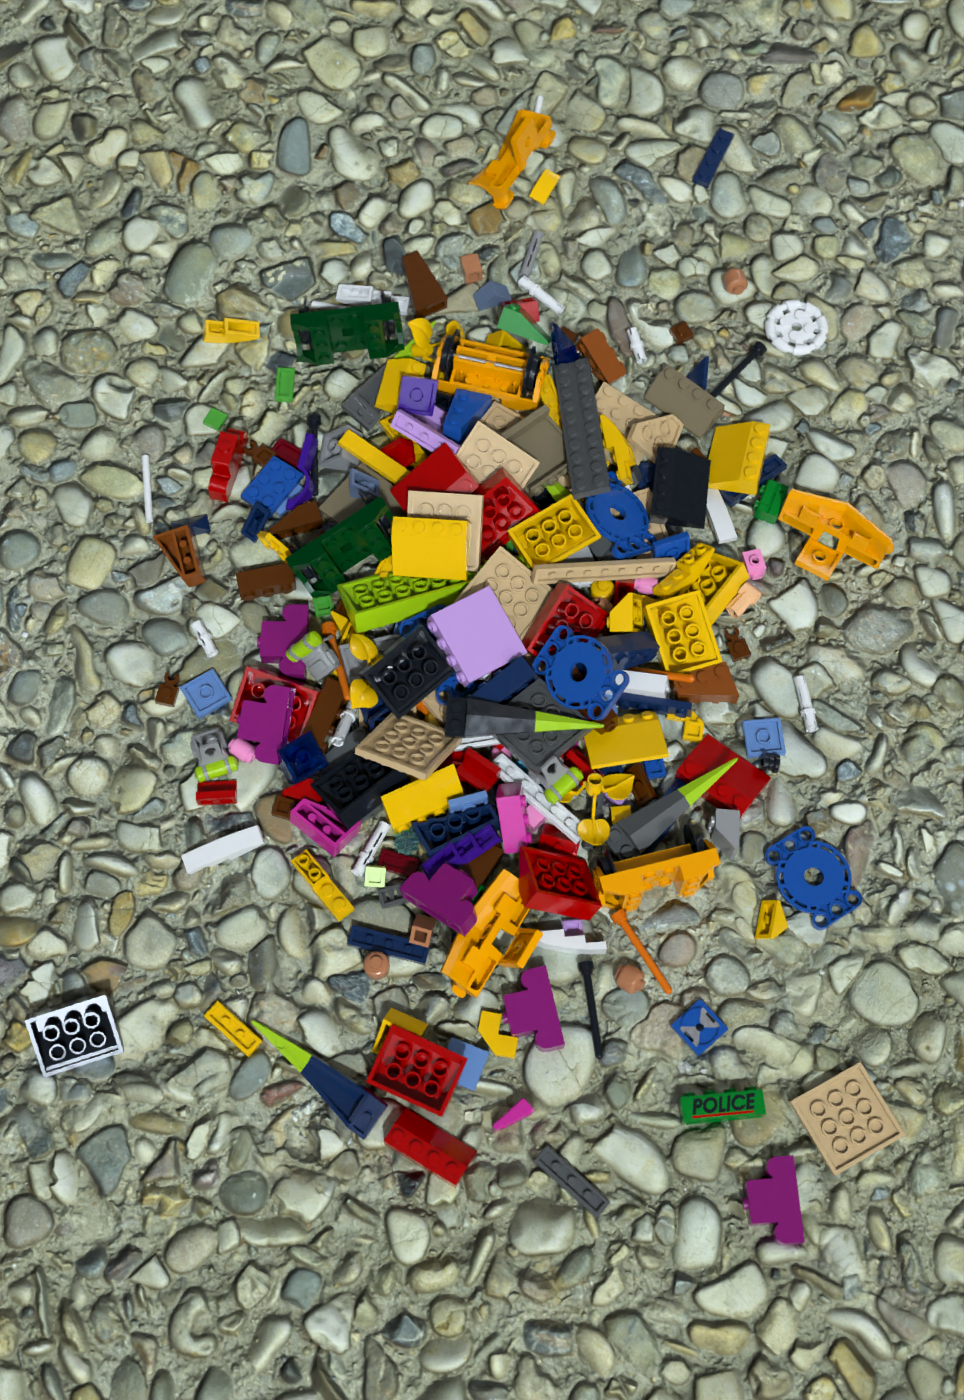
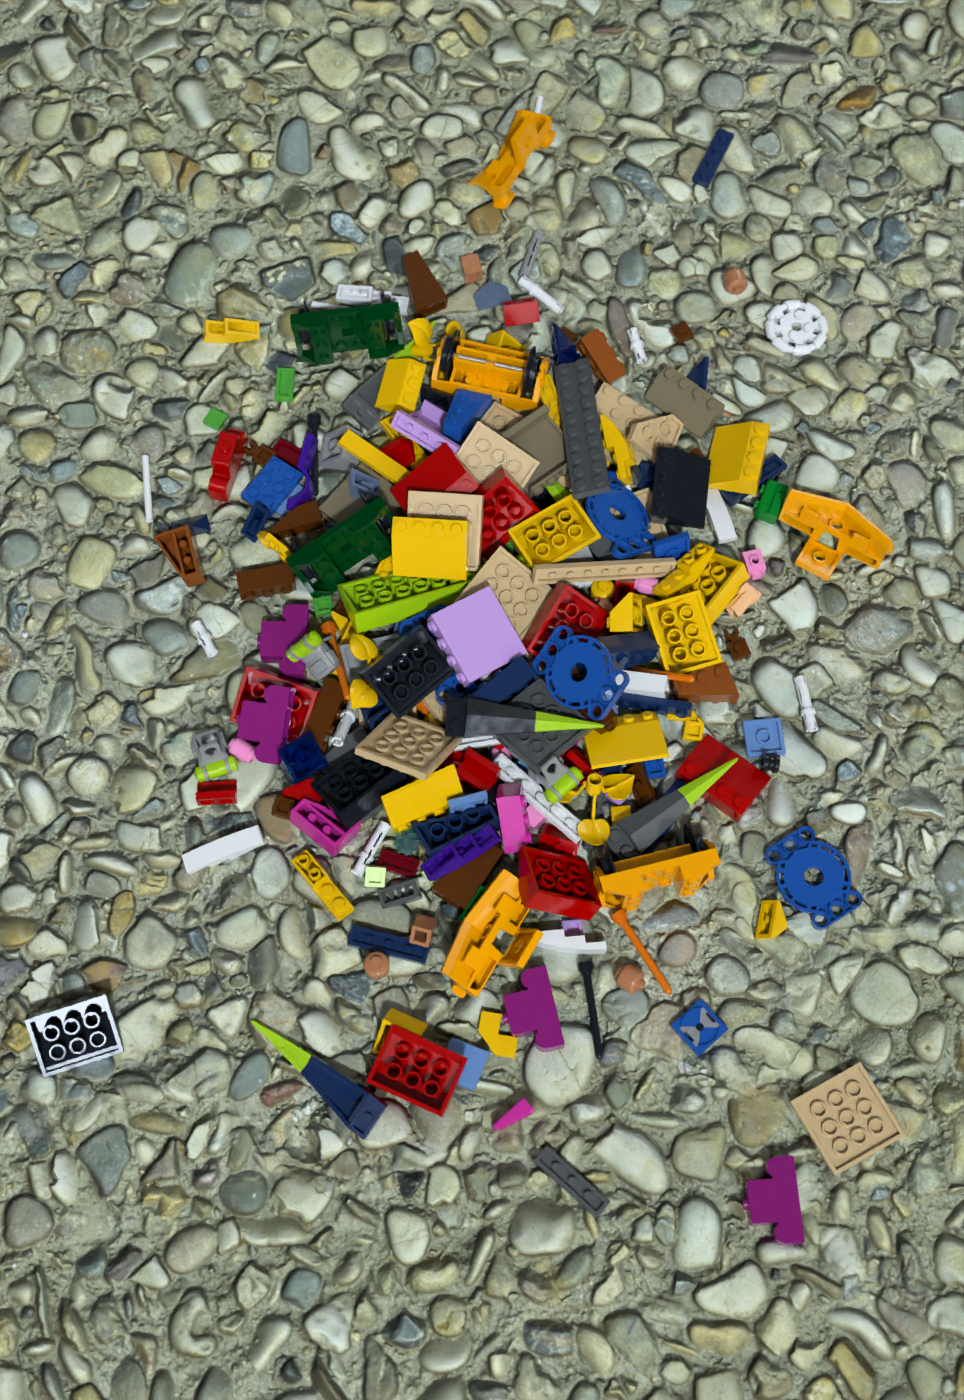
(168, 693): reddish brown plate -> none
(206, 693): medium blue tile -> none
(233, 1028): yellow tile -> none
(417, 395): dark purple tile -> none
(430, 1147): red slope -> none
(444, 897): magenta brick -> none
(521, 323): slope -> none
(544, 186): yellow slope -> none
(721, 1106): green brick -> none
(725, 831): light grey slope -> none
(757, 350): black piece -> none

